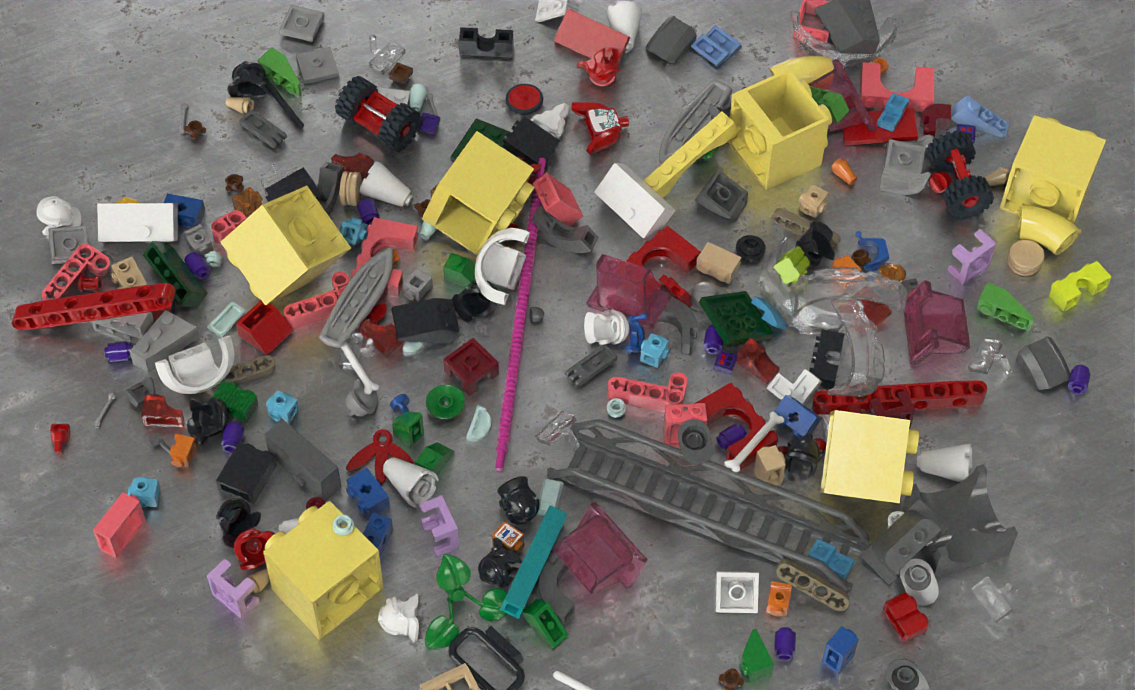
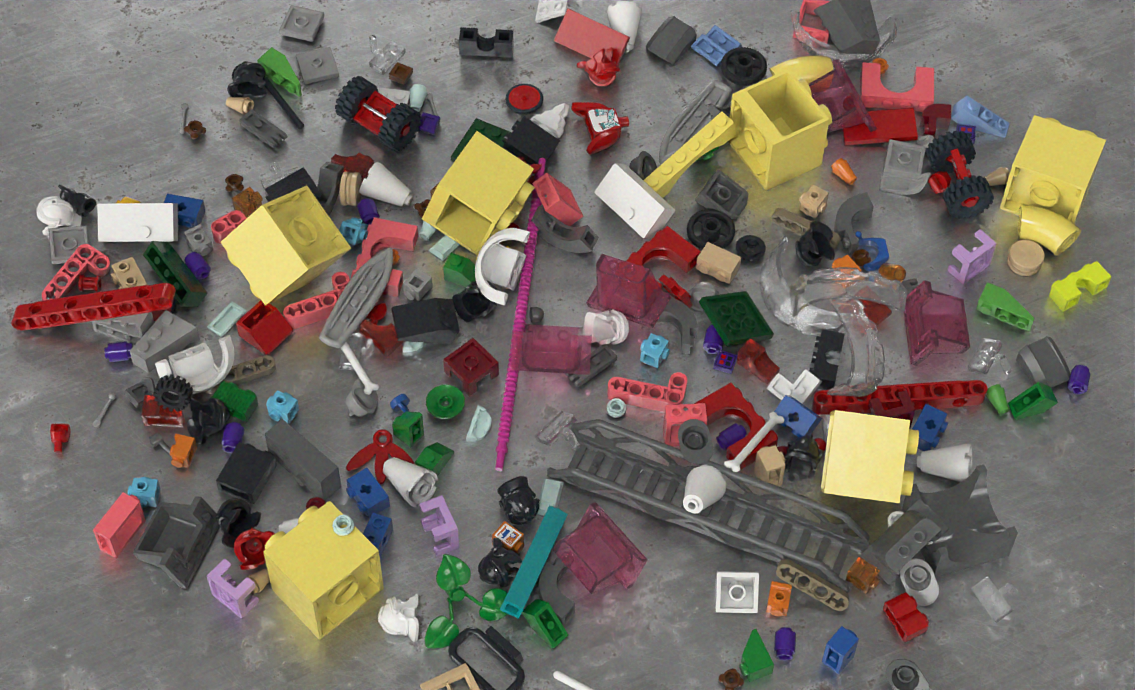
(81, 201): none -> black animal
(171, 400): none -> black tyre
(178, 538): none -> dark grey windscreen
(214, 258): light aqua plate -> none
(444, 247): none -> light aqua tile
(551, 349): none -> clear pink windscreen
(635, 329): blue helmet -> none
(643, 165): none -> dark grey hat
(703, 488): none -> white cone
(711, 228): none -> black wheel
(743, 66): none -> black wheel
(771, 314): dark azure slope -> none
(792, 265): lime brick -> none
(832, 100): bright green slope -> none
(836, 561): dark azure slope -> none
(852, 210): none -> dark grey arch
(863, 575): none -> clear orange brick
(893, 112): dark azure slope -> none
(930, 424): none -> blue brick
(997, 397): none -> bright green cone
(1033, 401): none -> green slope

